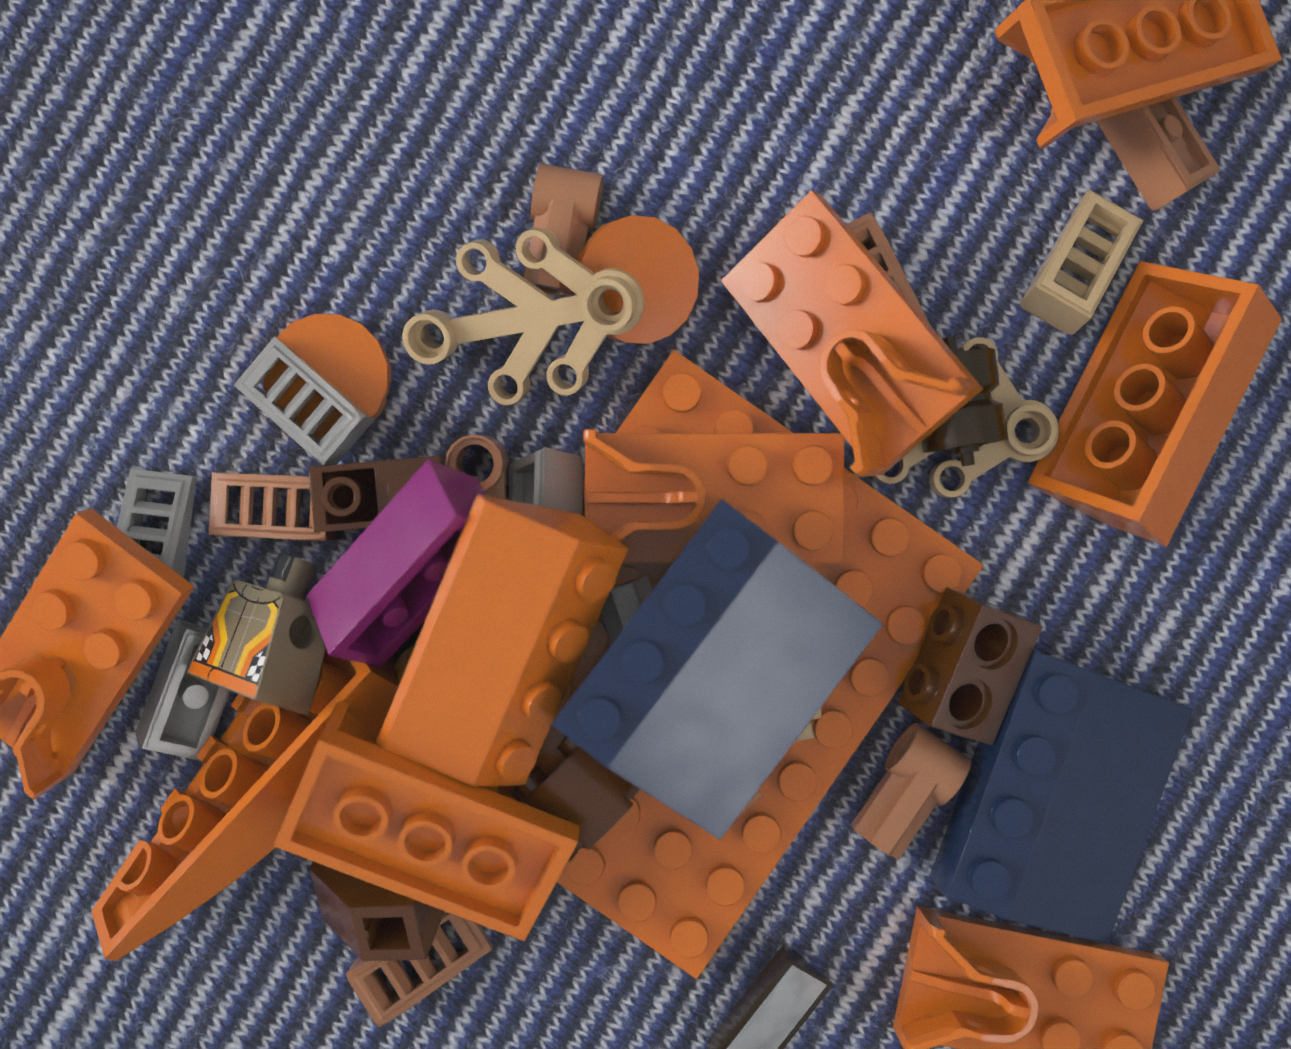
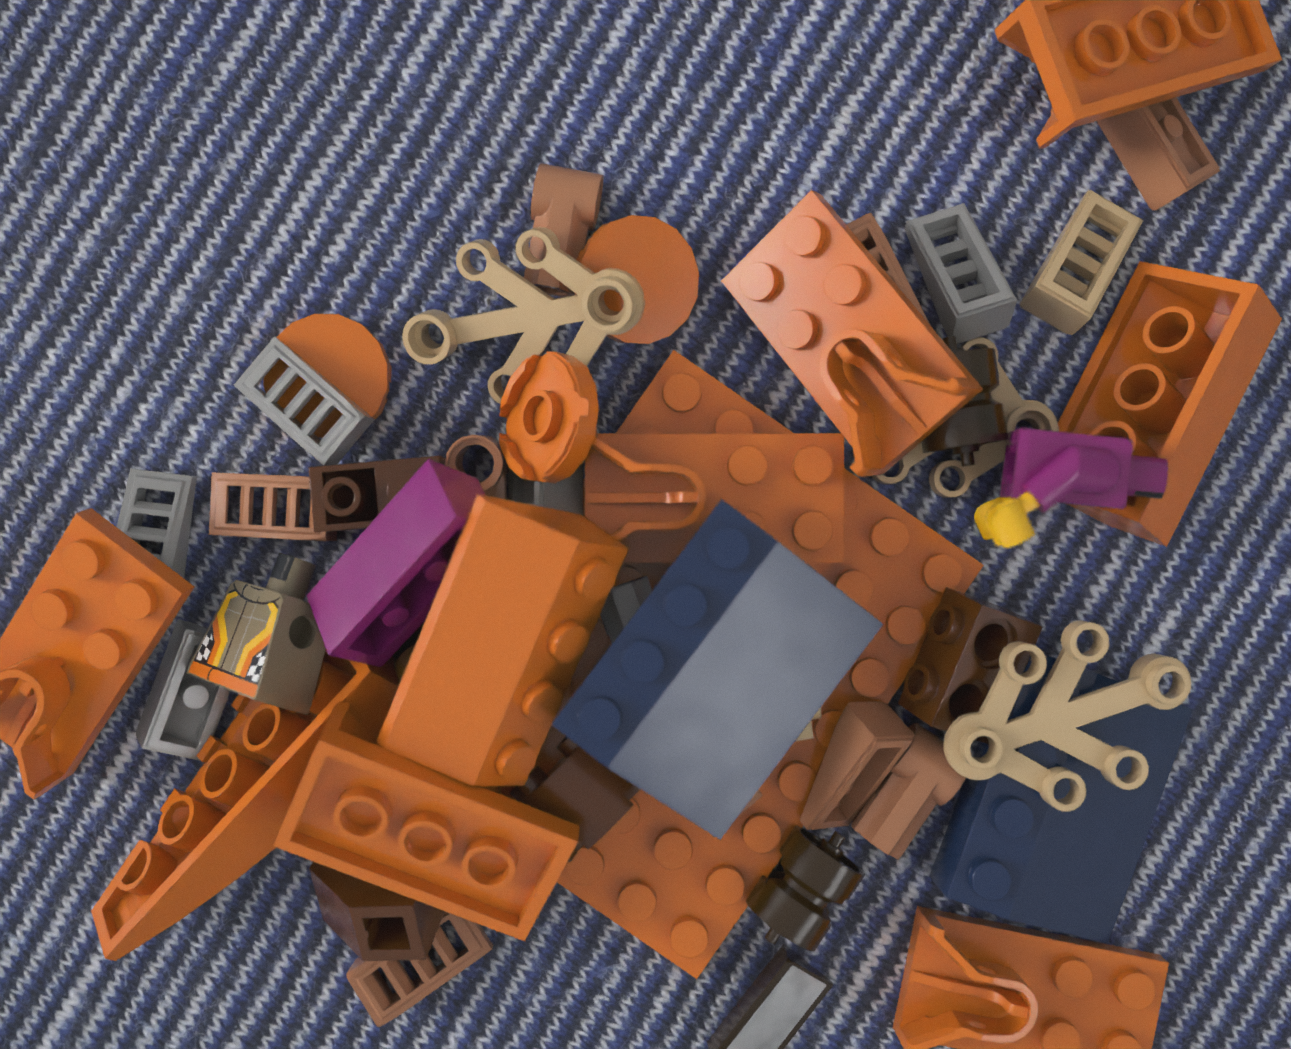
(549, 417): none -> orange tile
(798, 897): none -> dark brown wheel
(857, 760): none -> nougat slope
(970, 310): none -> light grey slope
(1056, 717): none -> tan plant
(1068, 469): none -> magenta torso

